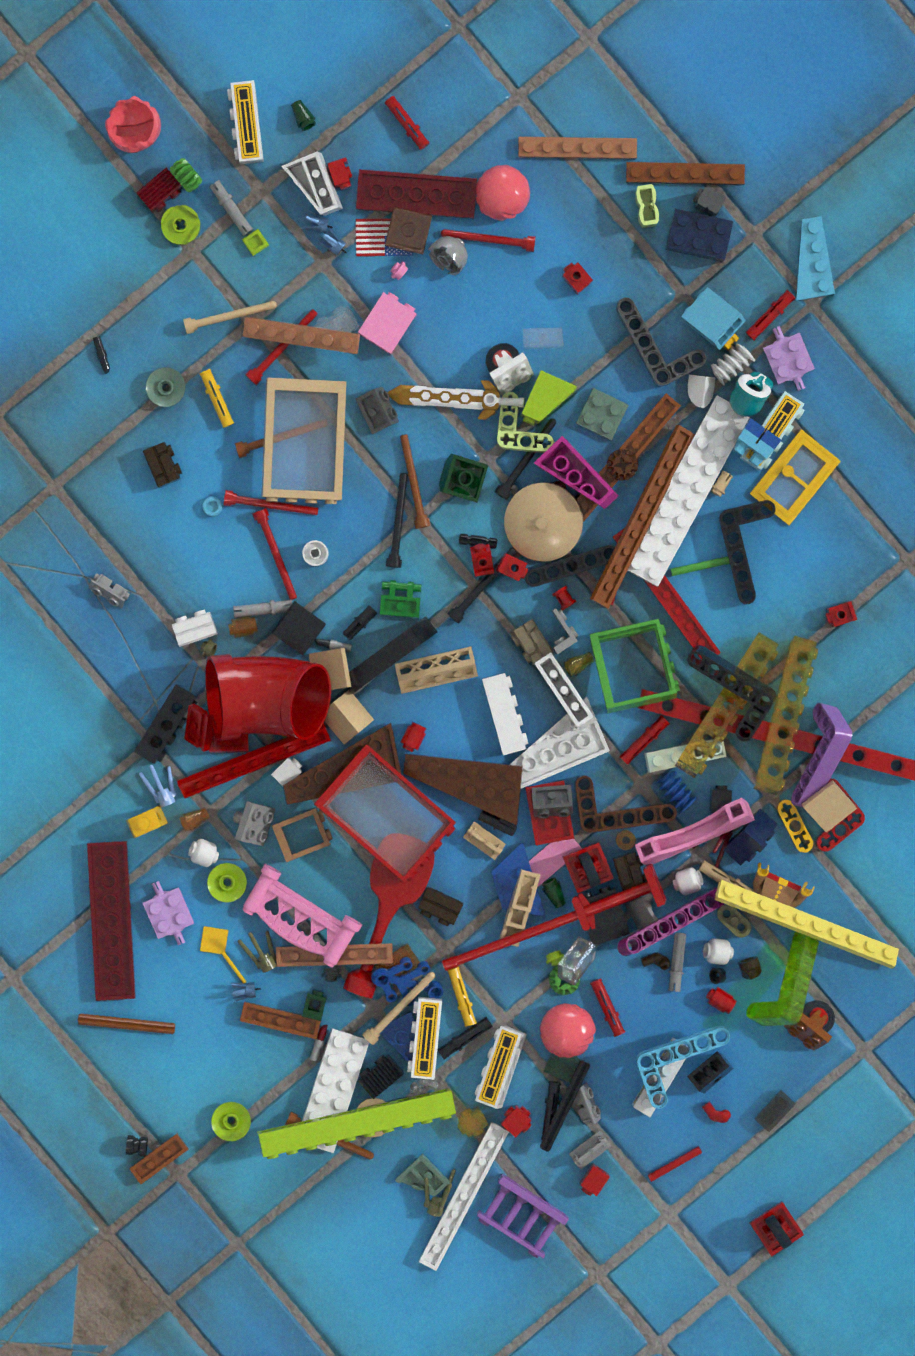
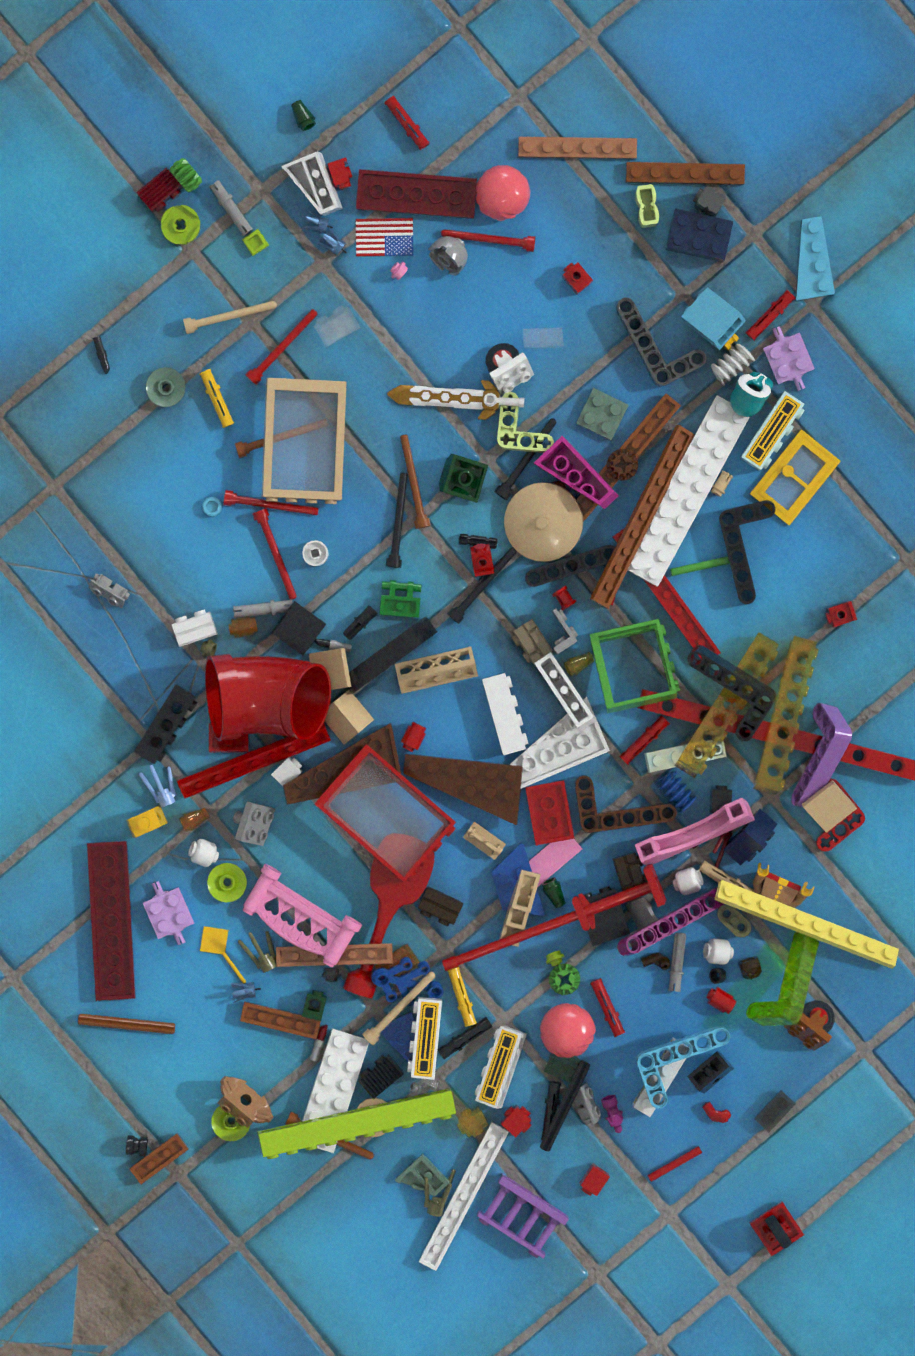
(133, 125): coral piece -> none
(162, 465): dark brown brick -> none
(198, 727): red plate -> none
(246, 122): brick -> none
(257, 1111): none -> medium nougat piece
(282, 840): medium nougat window -> none
(301, 335): nougat plate -> none
(377, 410): dark grey bracket -> none
(387, 322): bright pink panel -> none
(408, 230): reddish brown plate -> none
(497, 823): black axle -> none
(505, 567): red brick -> none
(545, 397): lime slope -> none
(552, 801): dark grey bracket -> none
(576, 960): clear brick -> none
(588, 867): red plate -> none
(590, 1149): light grey hinge -> none
(614, 1115): none -> magenta piece
(625, 833): clear orange brick -> none
(701, 389): white brick -> none
(748, 439): medium azure hips -> none
(806, 836): yellow beam -> none

